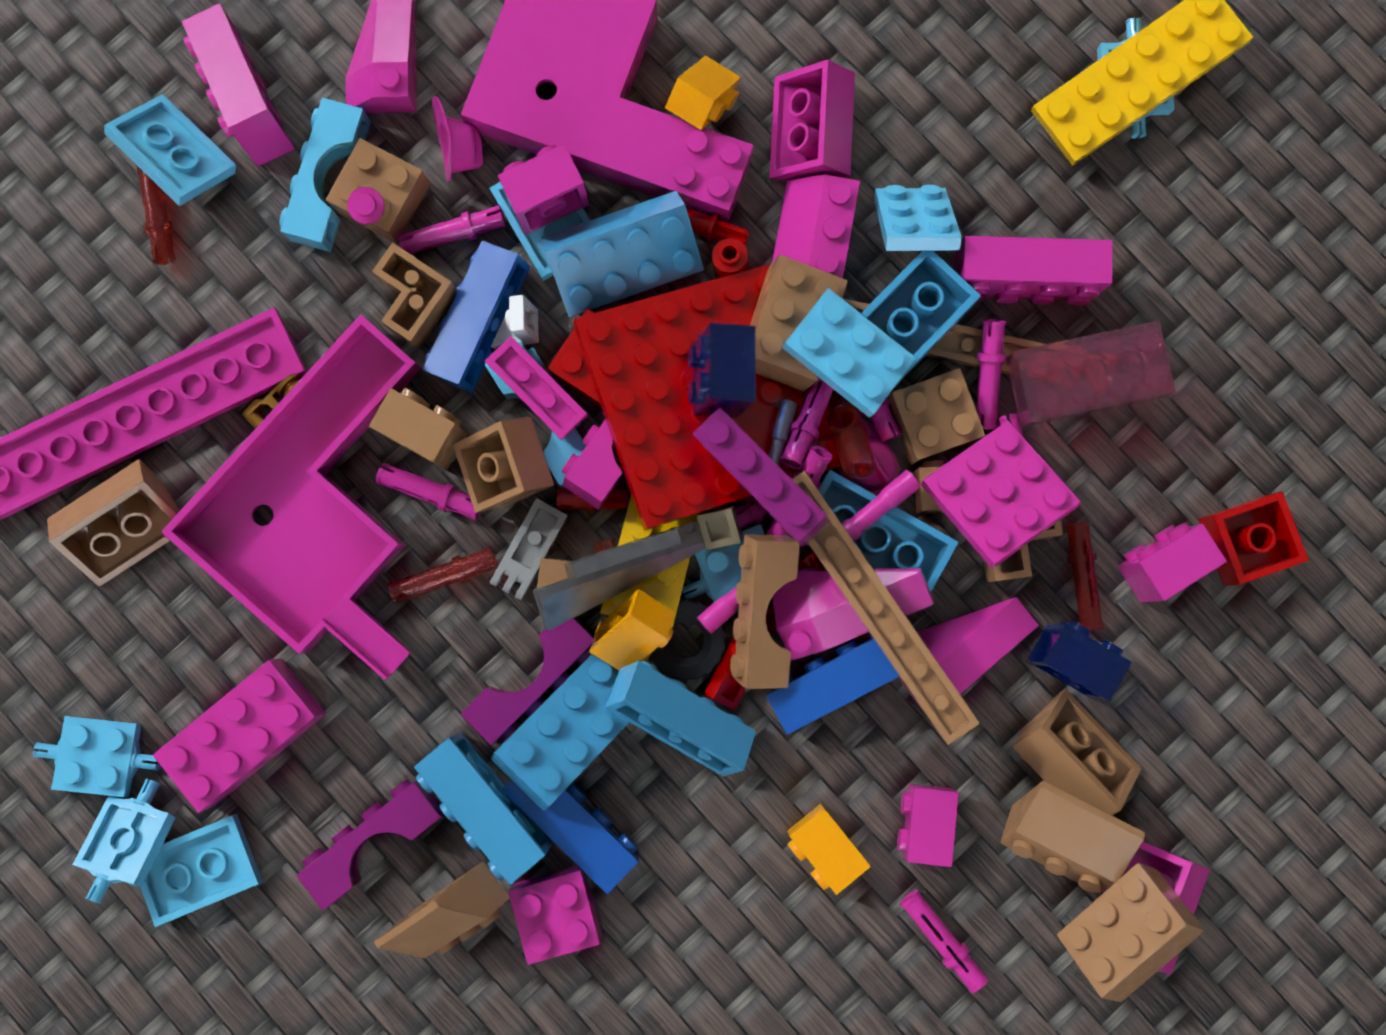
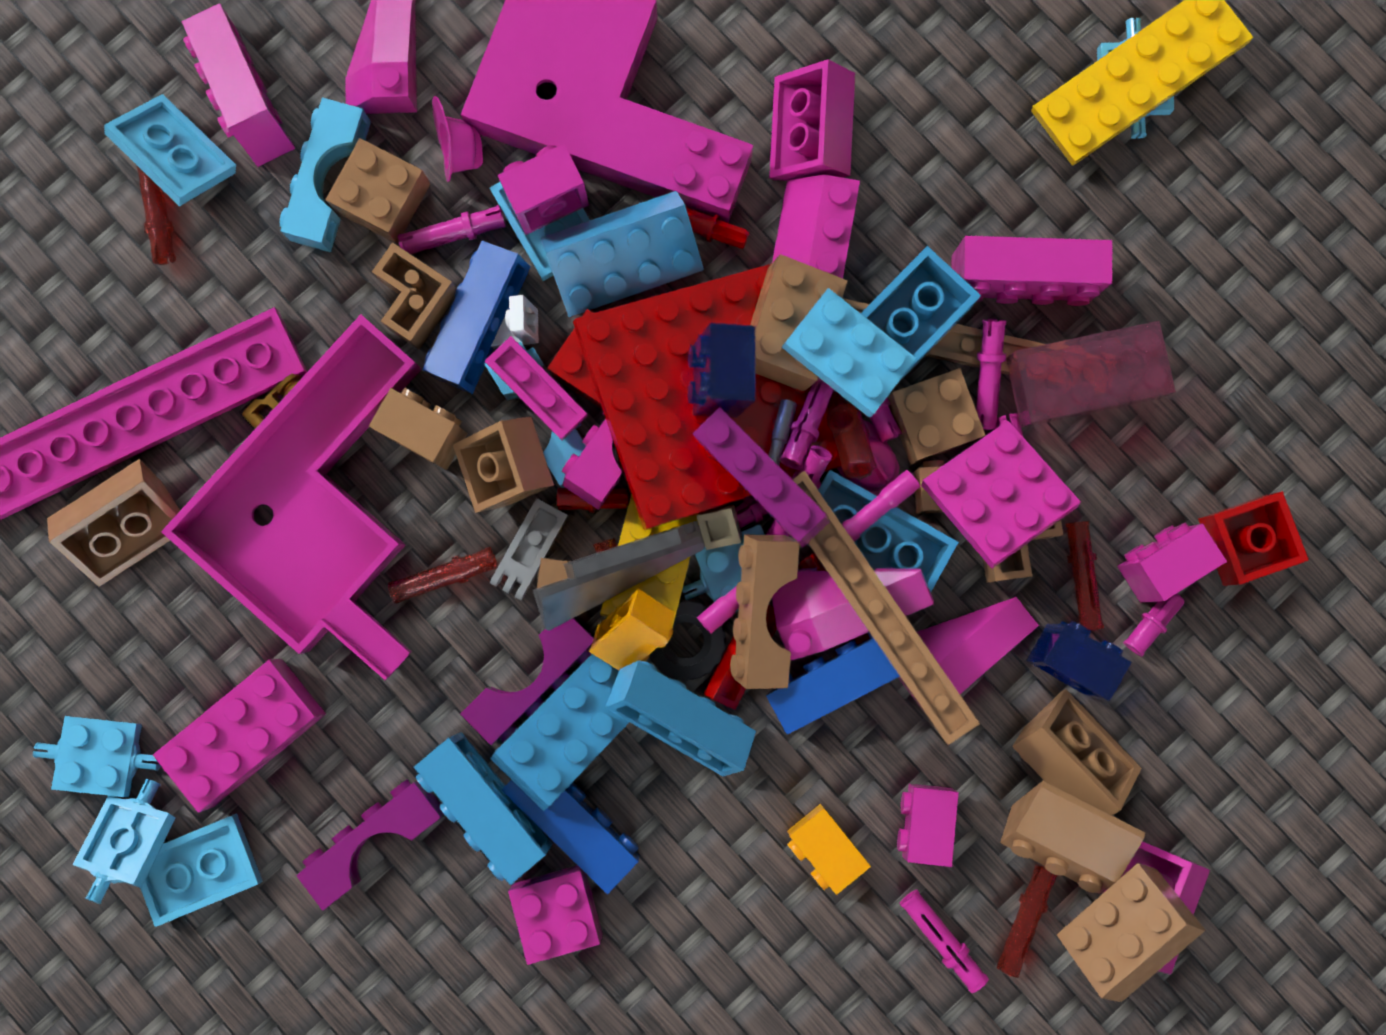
(365, 205): dark pink plate -> none
(441, 495): dark pink pin -> none
(448, 915): medium nougat slope -> none
(703, 93): light orange brick -> none
(729, 257): red brick -> none
(917, 219): medium azure plate -> none
(1024, 927): none -> clear red pin
(1153, 624): none -> dark pink axle

